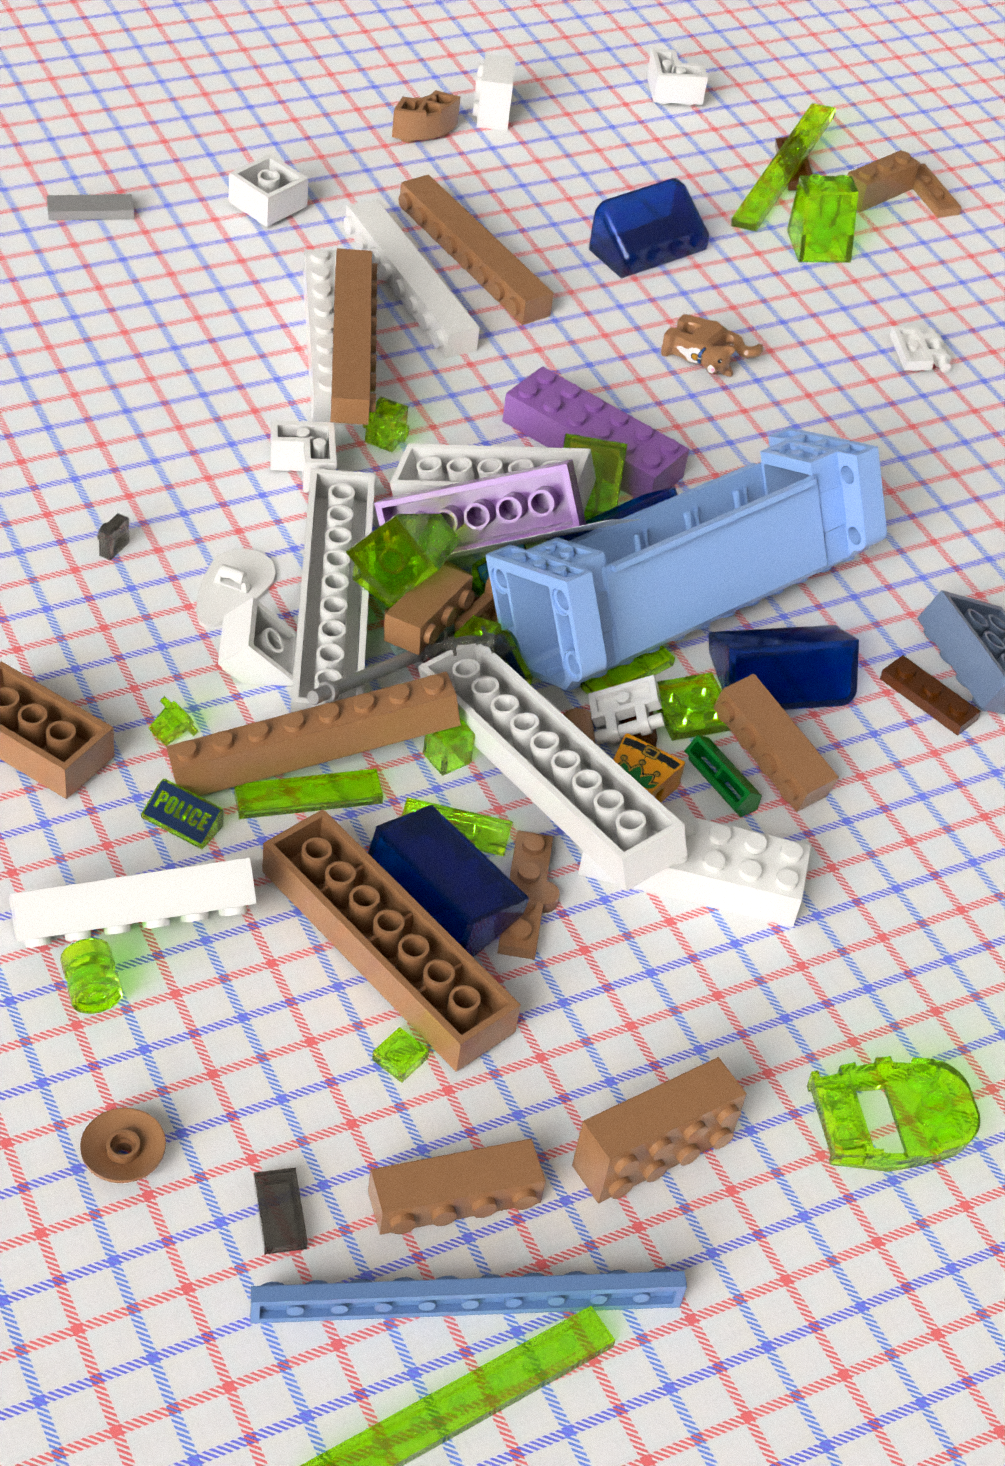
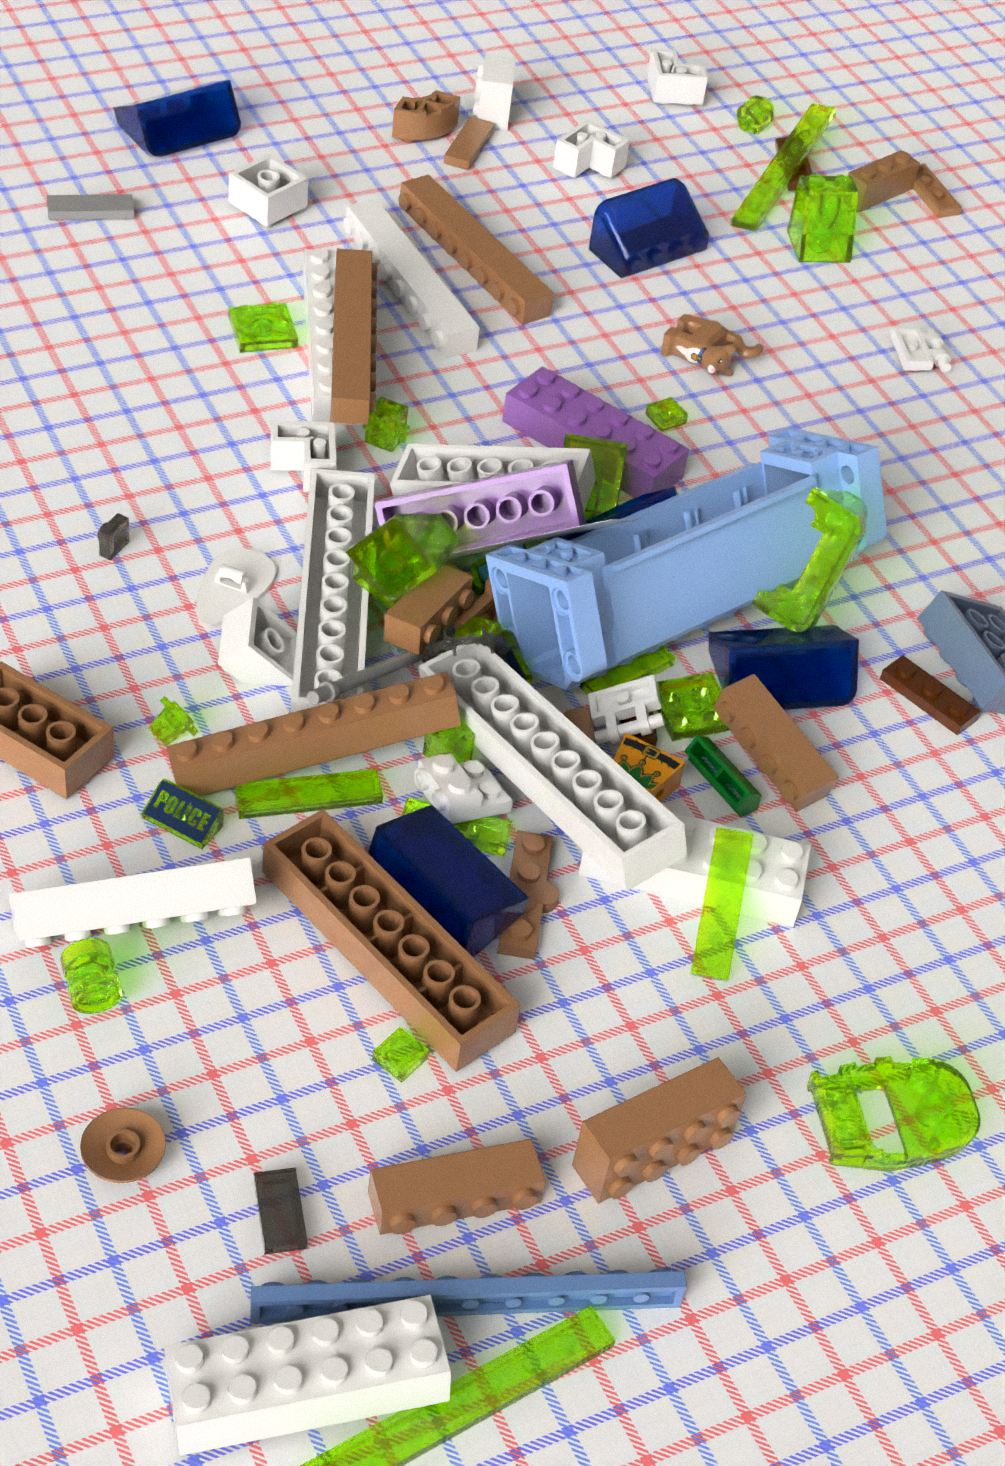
(181, 118): none -> clear blue windscreen
(263, 327): none -> clear neon green plate
(306, 1374): none -> white brick
(461, 789): none -> white plate
(469, 143): none -> medium nougat tile
(593, 148): none -> white brick
(666, 414): none -> clear neon green plate
(721, 904): none -> clear neon green tile
(755, 114): none -> clear neon green head
(843, 525): none -> clear neon green windscreen

